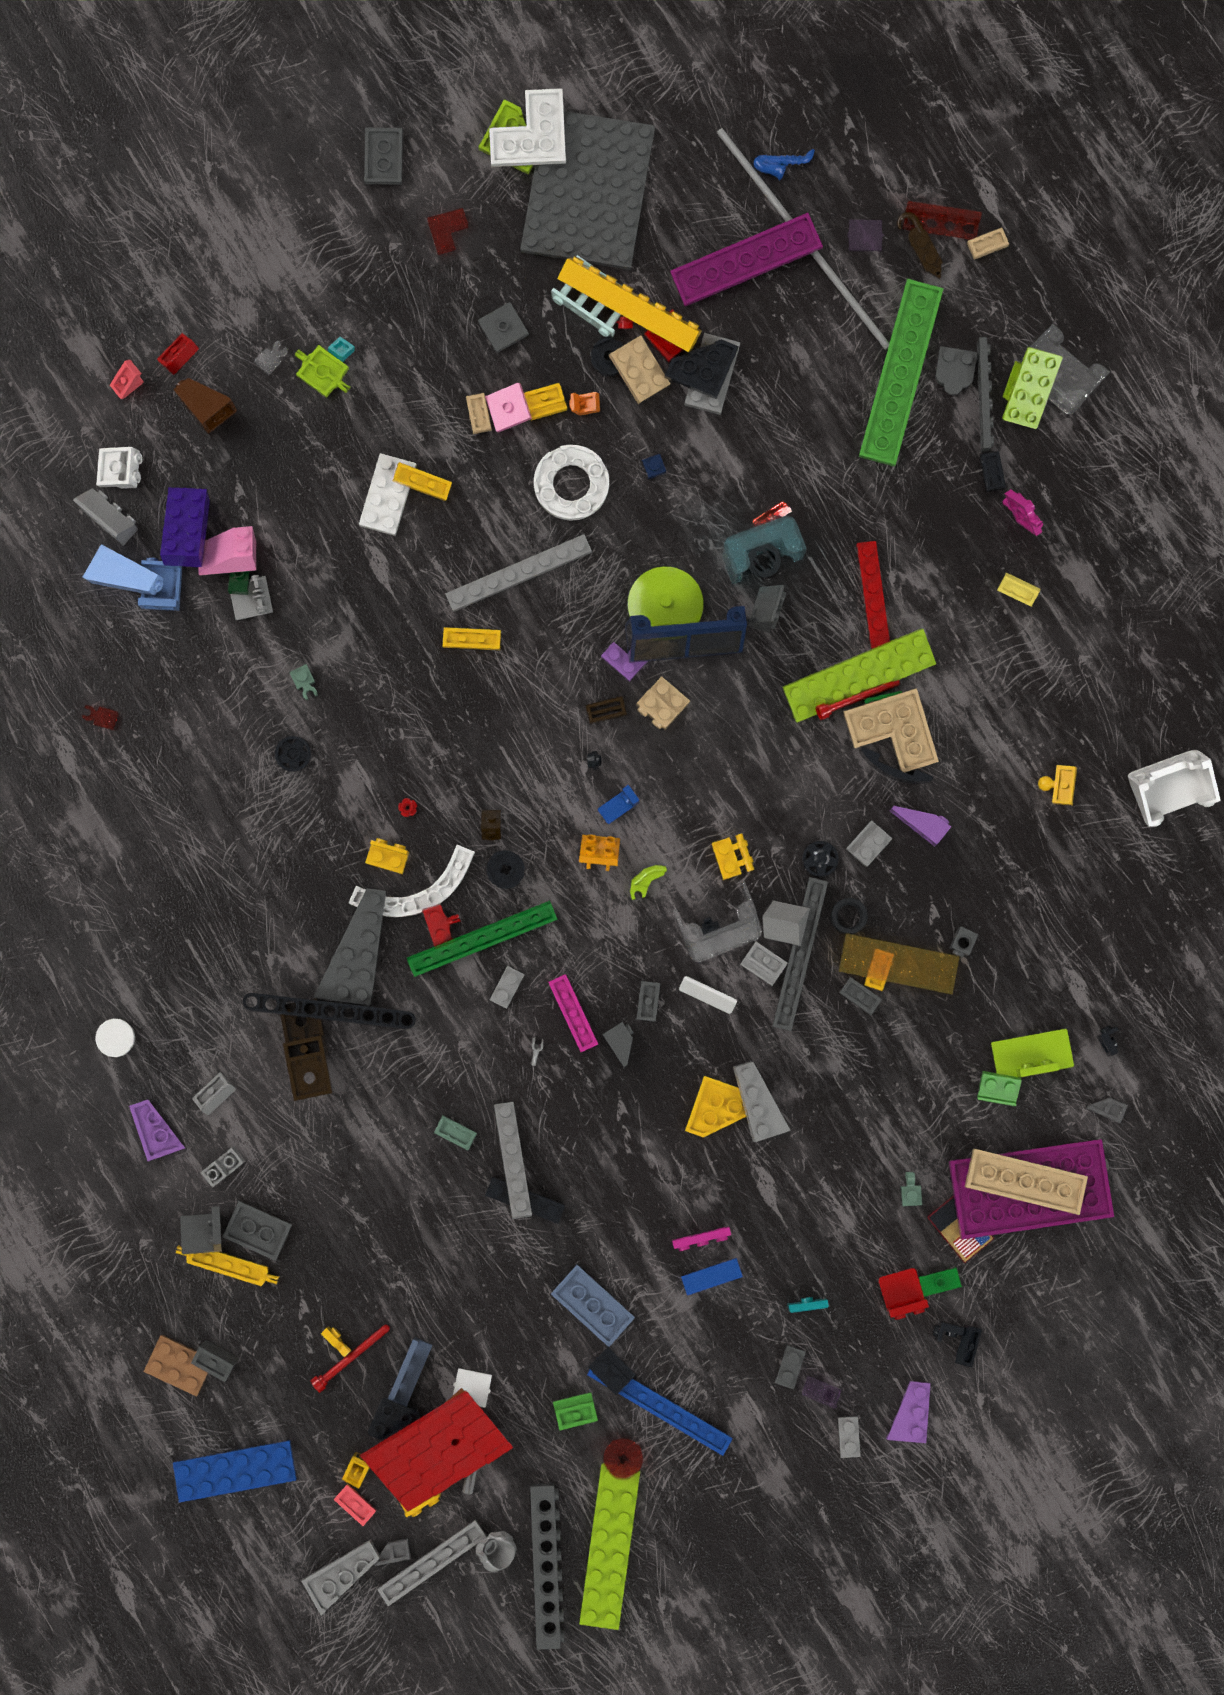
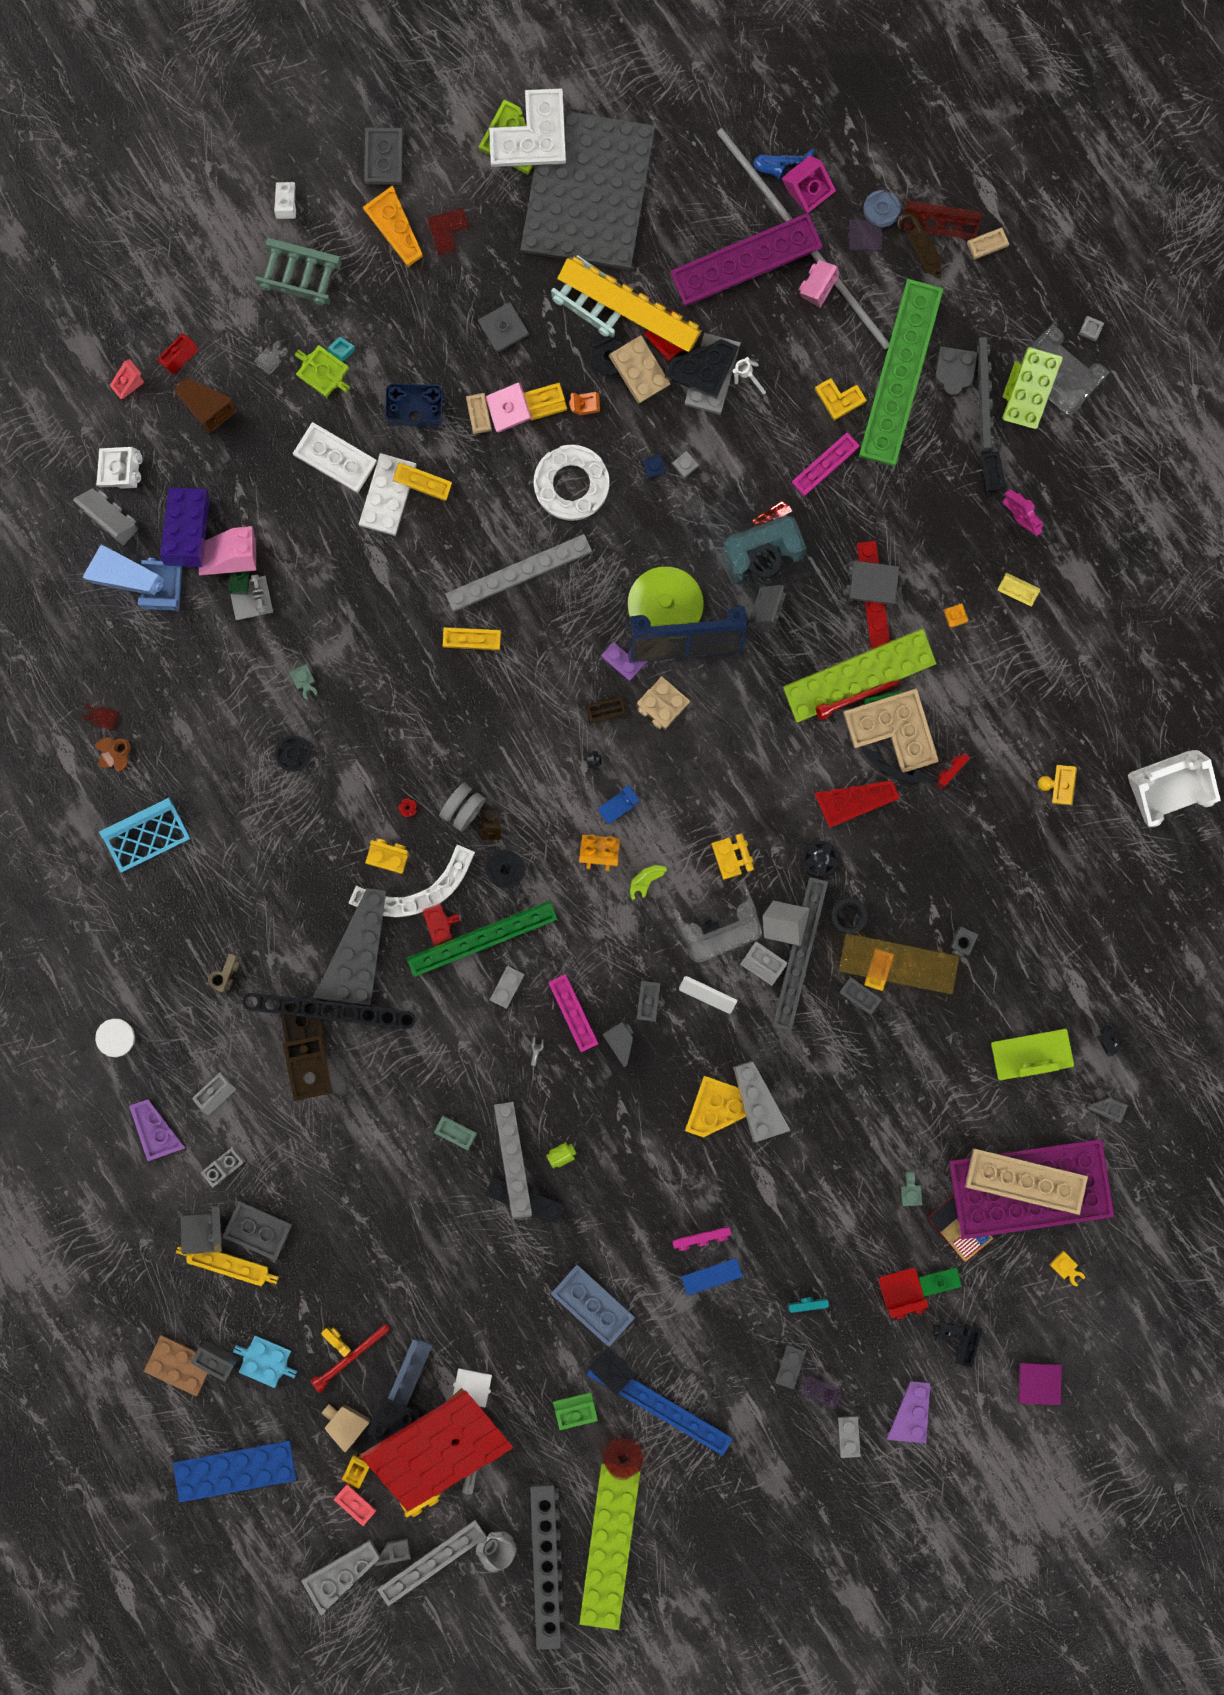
(111, 755): none -> dark orange plate
(136, 820): none -> medium azure fence
(231, 965): none -> dark tan plate
(264, 1361): none -> medium azure plate
(285, 200): none -> white plate
(294, 253): none -> sand green fence
(334, 457): none -> white plate
(344, 1425): none -> tan torso
(391, 221): none -> light orange wing
(414, 399): none -> dark blue axle
(462, 806): none -> light grey wheel
(561, 1155): none -> lime brick
(625, 323): red plate -> none
(685, 464): none -> light grey plate
(745, 370): none -> white plant
(809, 183): none -> dark pink slope
(820, 282): none -> bright pink slope
(825, 464): none -> dark pink plate
(839, 403): none -> yellow plate
(850, 802): none -> red wing
(869, 843): light grey plate -> none
(872, 583): none -> dark grey panel
(881, 208): none -> sand blue tile
(925, 824): medium lavender slope -> none
(945, 776): none -> red plate
(955, 615): none -> light orange tile
(999, 1088): bright green plate -> none
(1040, 1383): none -> magenta slope
(1065, 1267): none -> yellow plate
(1091, 328): none -> light grey tile

